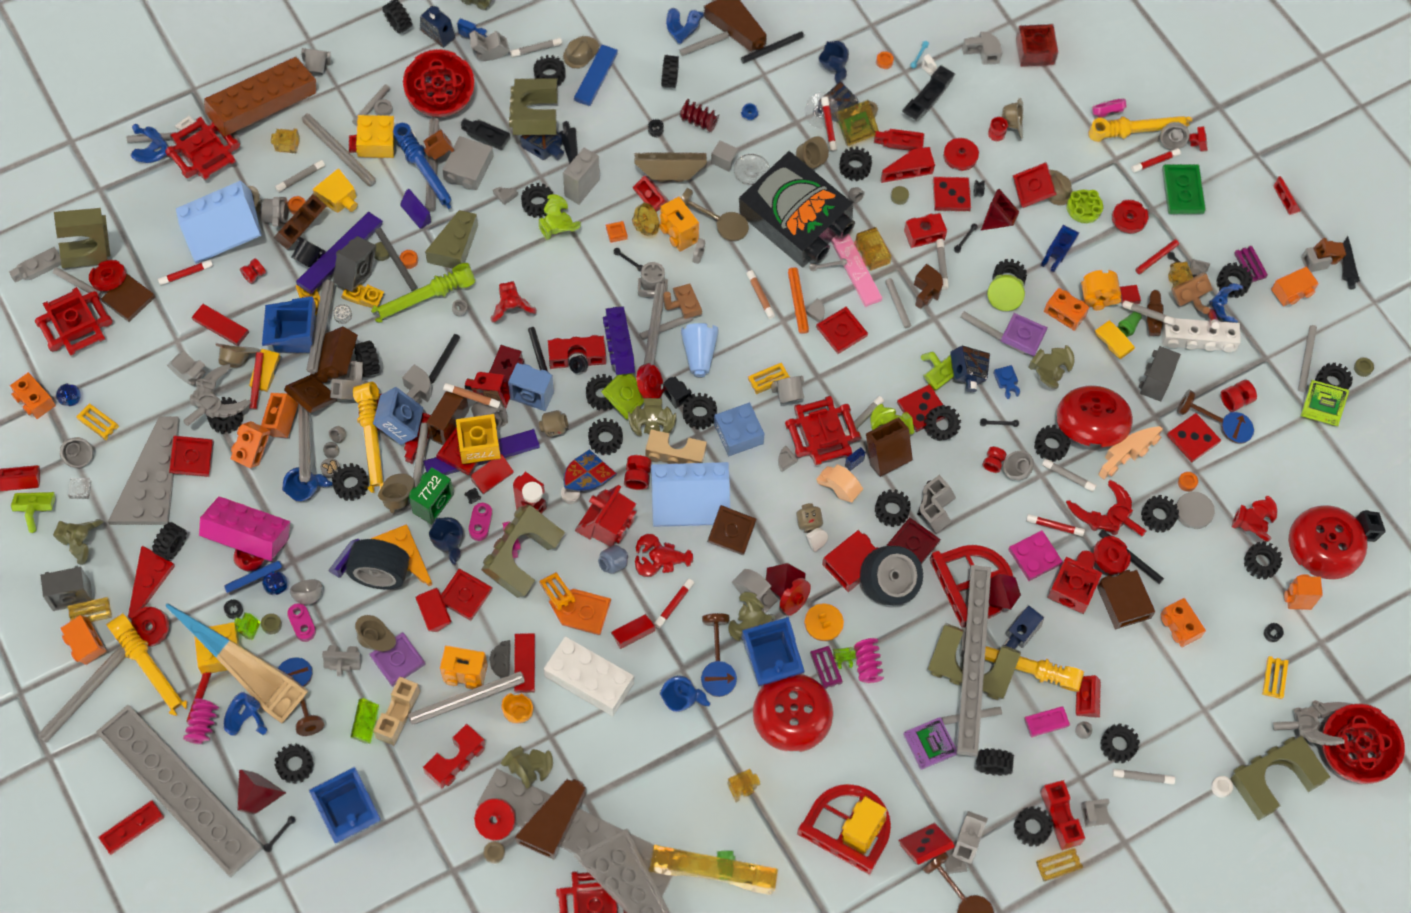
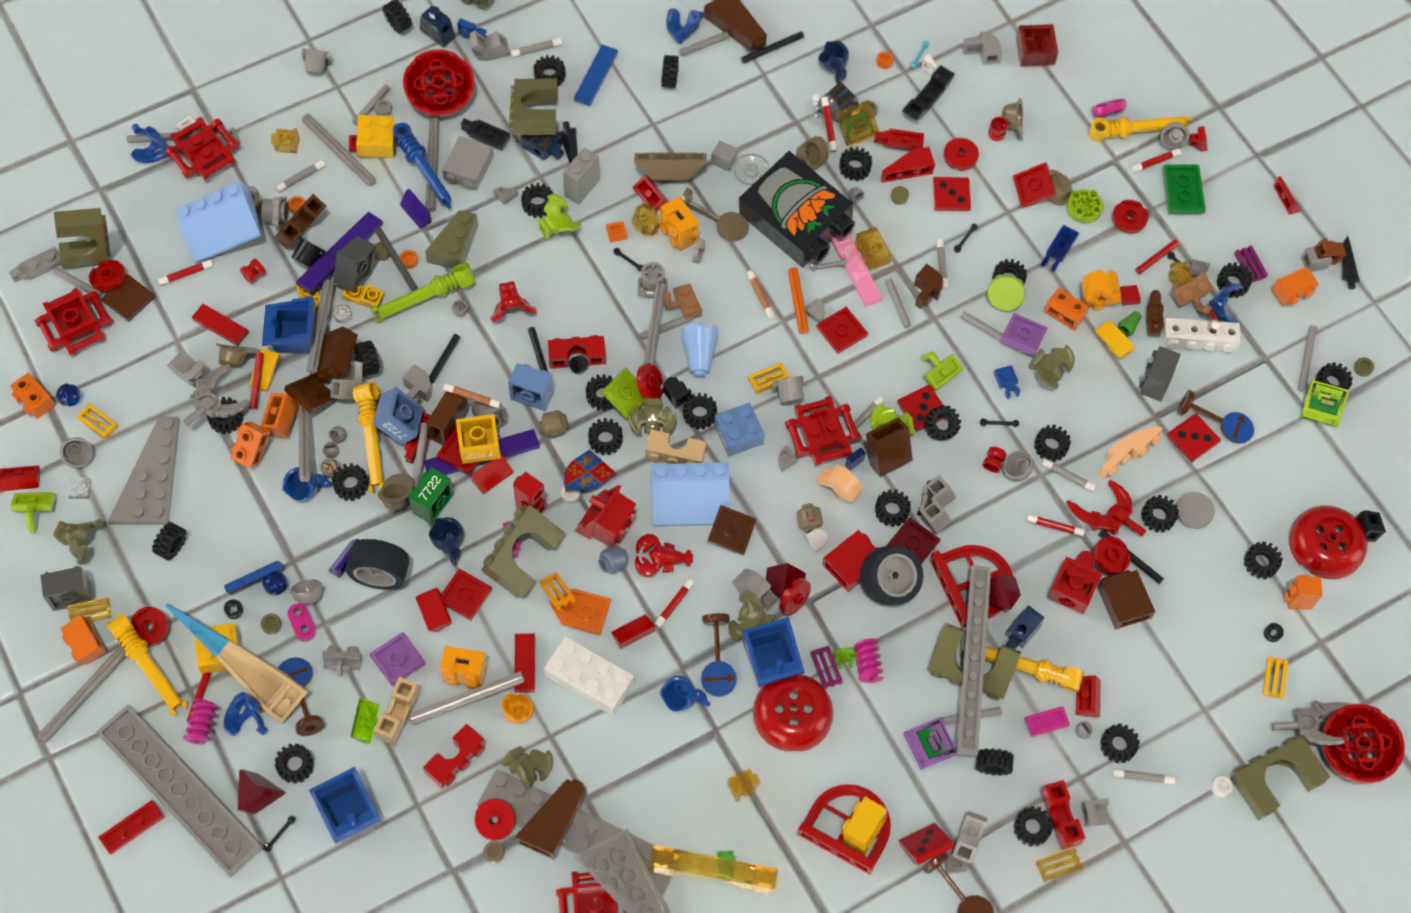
(150, 575): red wing -> none
(191, 456): red tile -> none
(244, 528): dark pink brick -> none
(247, 561): red hair -> none
(247, 625): clear neon green tile -> none
(260, 96): dark orange brick -> none
(336, 192): yellow torso -> none
(374, 634): dark tan piece -> none
(402, 537): light orange wing -> none
(437, 145): dark orange brick -> none
(472, 495): black piece -> none
(480, 520): dark pink plate -> none
(491, 386): red torso -> none
(500, 659): dark grey tile -> none
(506, 361): dark red brick -> none
(532, 492): white tile -> none
(580, 51): dark tan piece -> none
(620, 342): dark purple brick -> none
(637, 472): red wheel -> none
(655, 123): black bush -> none
(698, 116): dark red piece -> none
(749, 108): blue plate -> none
(824, 622): light orange piece -> none
(918, 237): red brick -> none
(970, 366): torso -> none
(979, 188): black bush -> none
(1000, 212): dark red slope -> none
(1035, 555): dark pink plate -> none
(1094, 416): red brick -> none
(1148, 312): light grey bar -> none
(1182, 622): orange brick -> none
(1187, 481): orange tile -> none
(1238, 395): red wheel -> none
(1253, 518): red animal -> none

